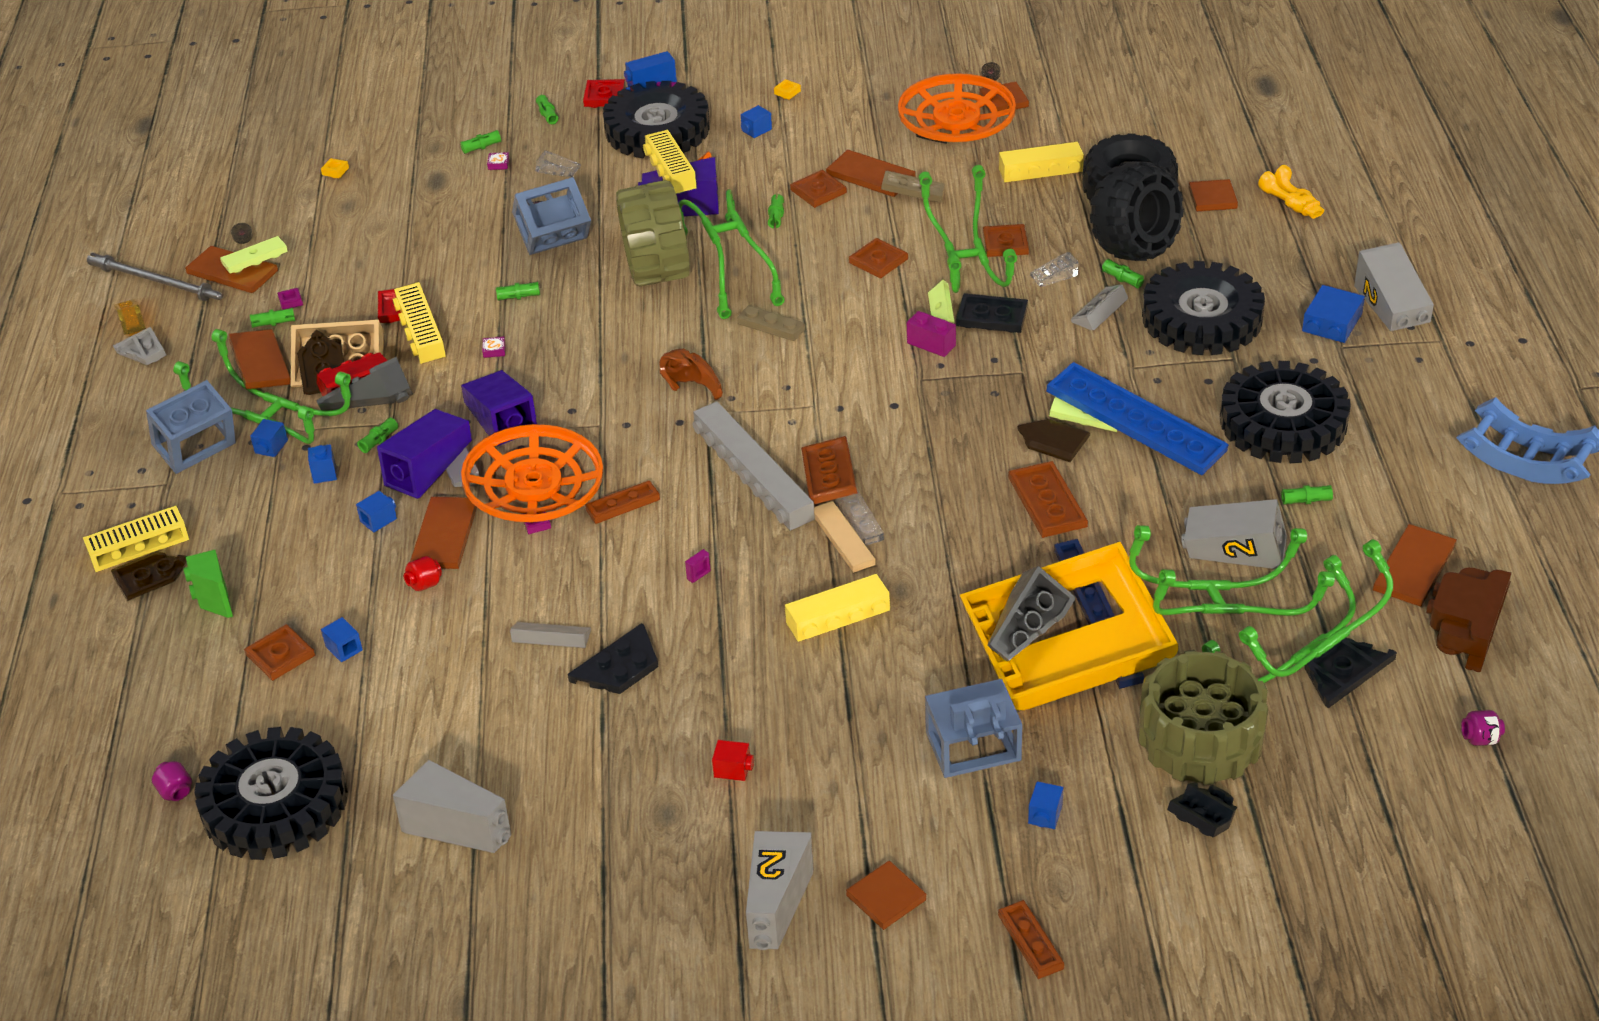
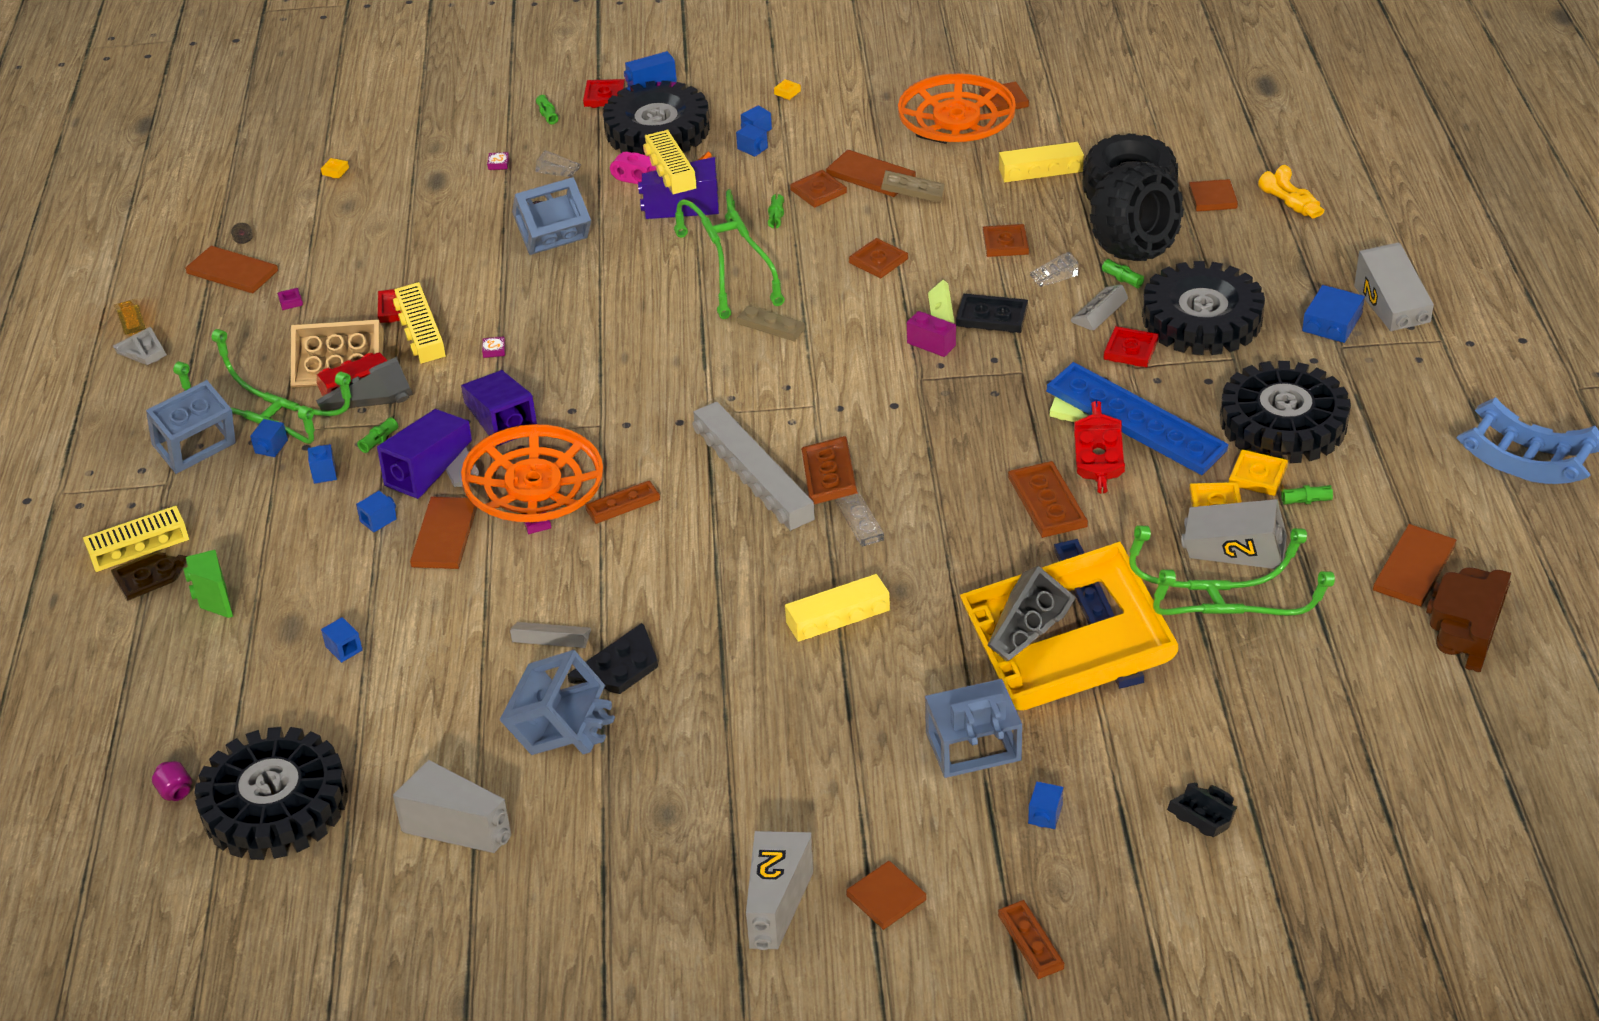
(108, 263): flat silver bar -> none
(254, 255): yellowish green tile -> none
(259, 359): dark orange tile -> none
(272, 317): bright green pin -> none
(279, 652): dark orange tile -> none
(315, 356): dark brown tile -> none
(422, 573): red head -> none
(480, 141): bright green pin -> none
(517, 291): bright green pin -> none
(553, 717): none -> sand blue piece
(630, 166): none -> dark pink piece
(653, 233): olive wheel -> none
(683, 366): dark orange hair -> none
(697, 566): magenta tile -> none
(732, 760): red brick -> none
(752, 140): none -> blue brick
(843, 537): tan tile -> none
(954, 256): bright green bar -> none
(991, 70): clear smoke tile -> none
(1053, 438): dark brown tile -> none
(1103, 433): none -> red plate
(1131, 346): none -> red plate
(1203, 717): olive wheel -> none
(1214, 493): none -> yellow tile
(1258, 472): none -> yellow tile
(1324, 641): bright green bar -> none
(1345, 668): black wing -> none
(1482, 728): magenta head -> none

